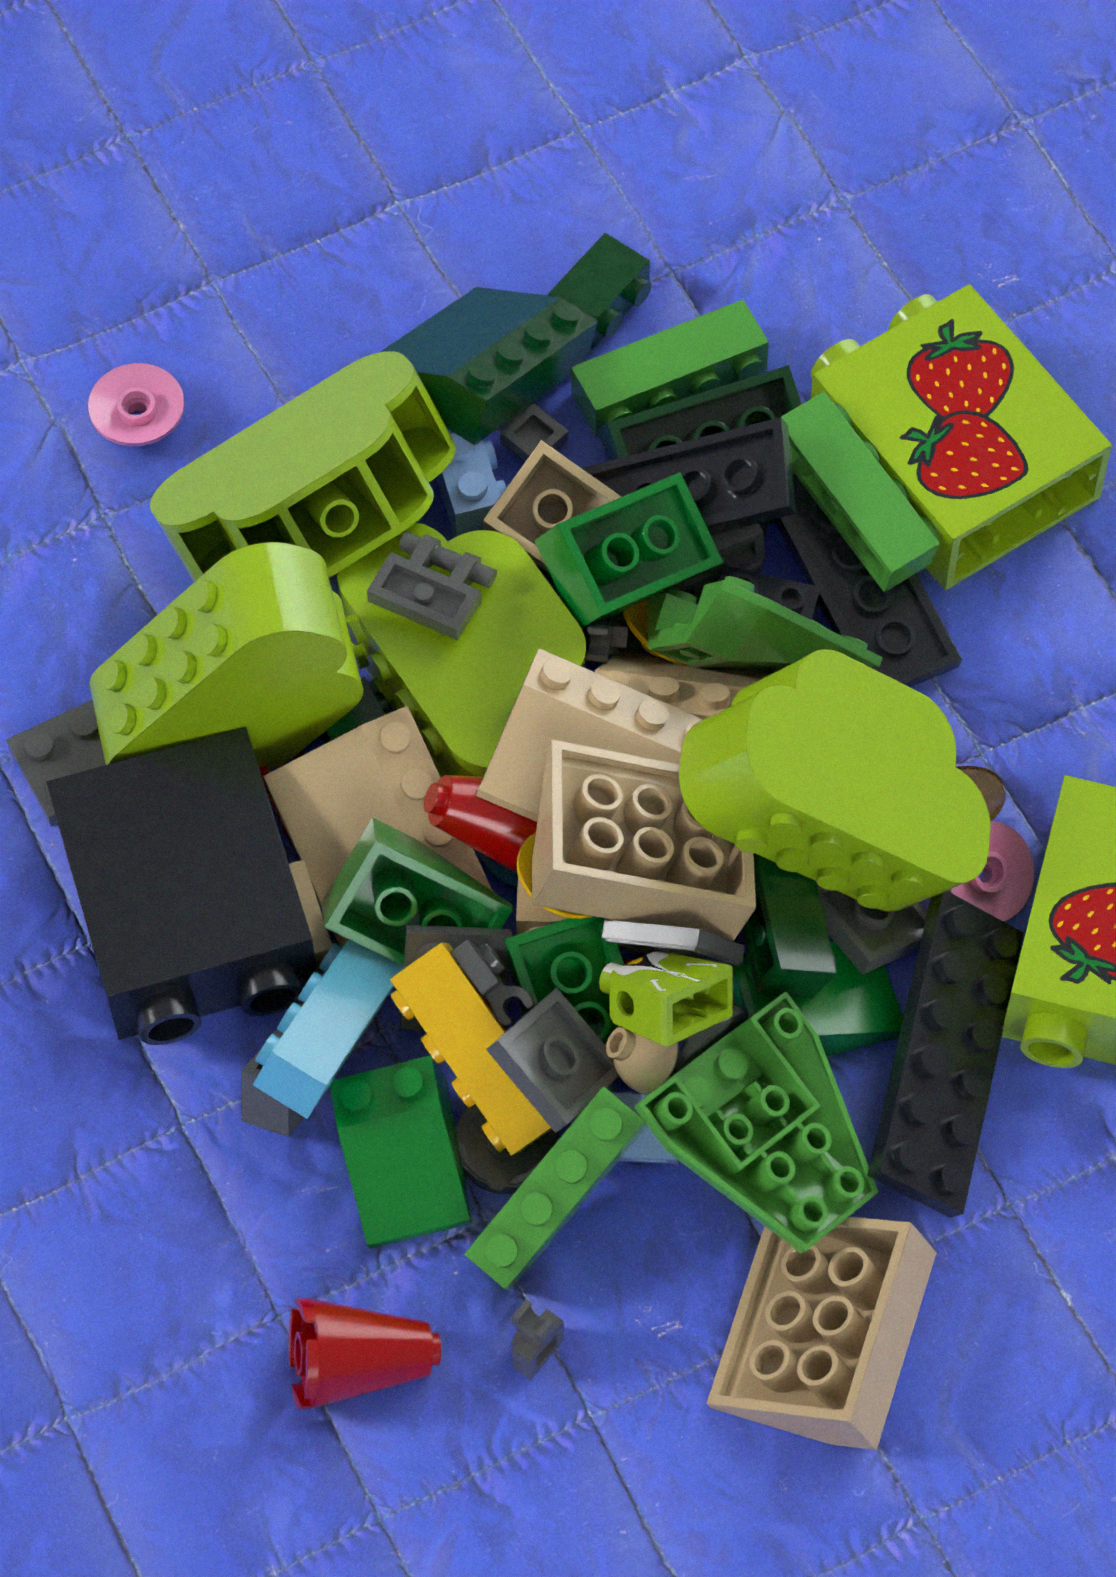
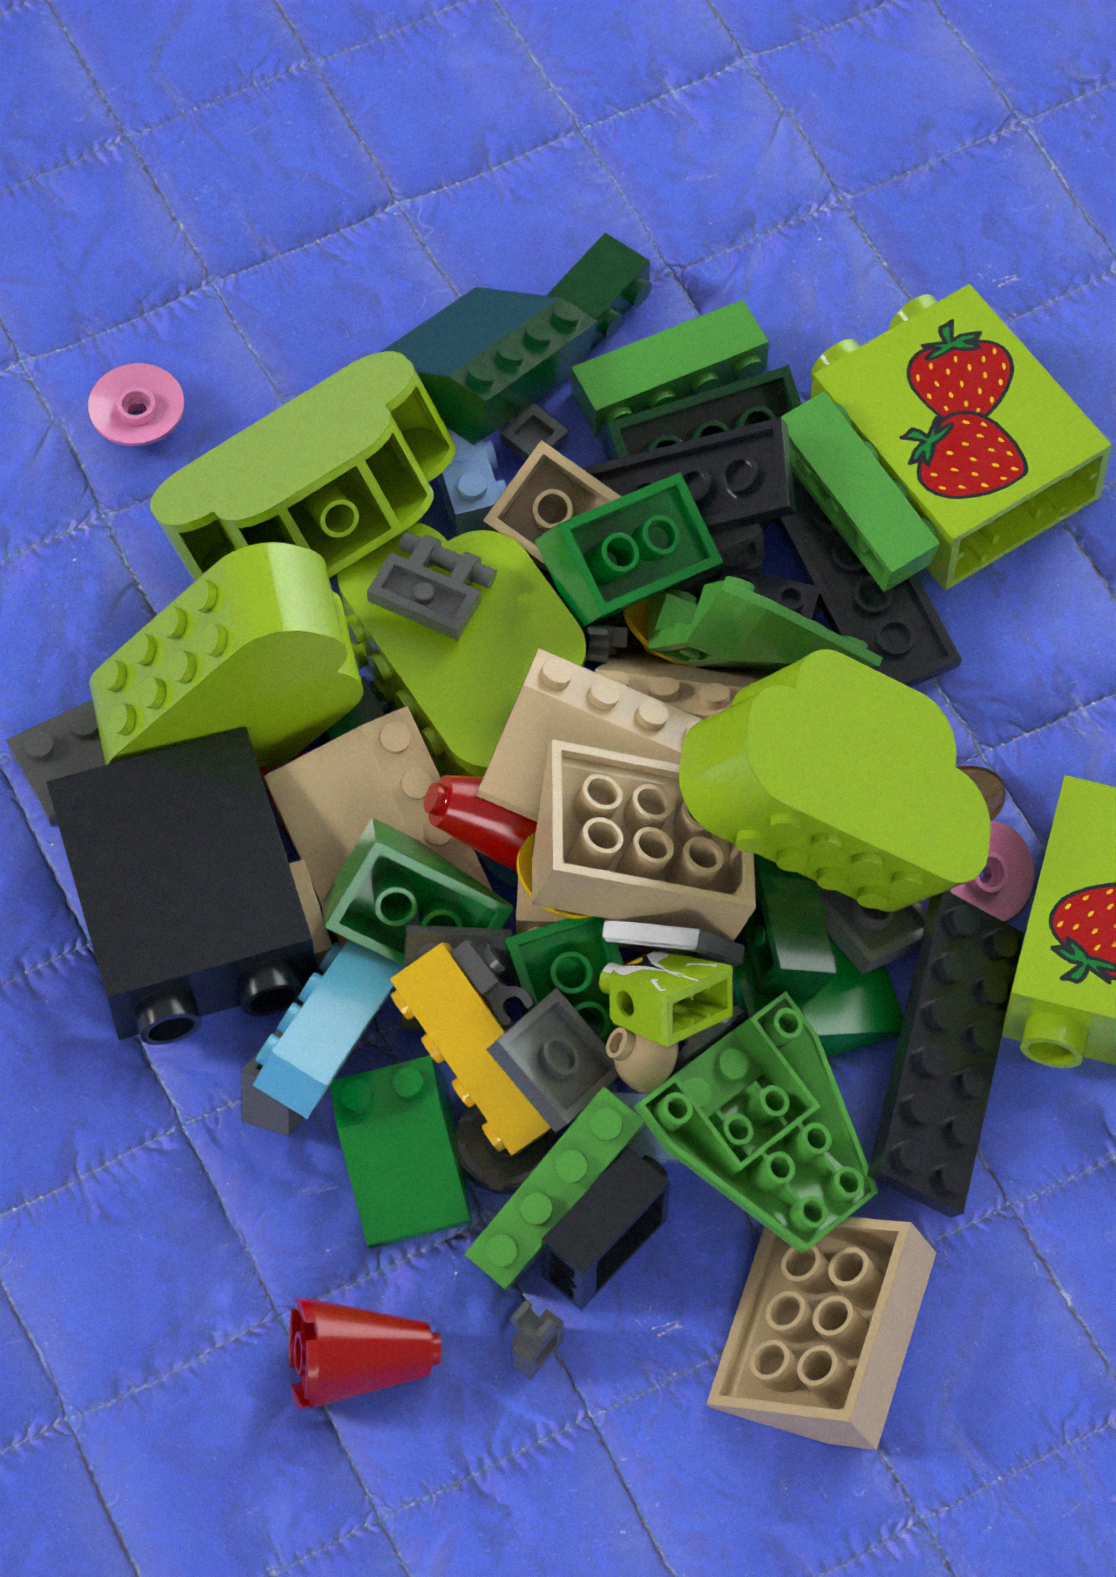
(605, 1227): none -> black window

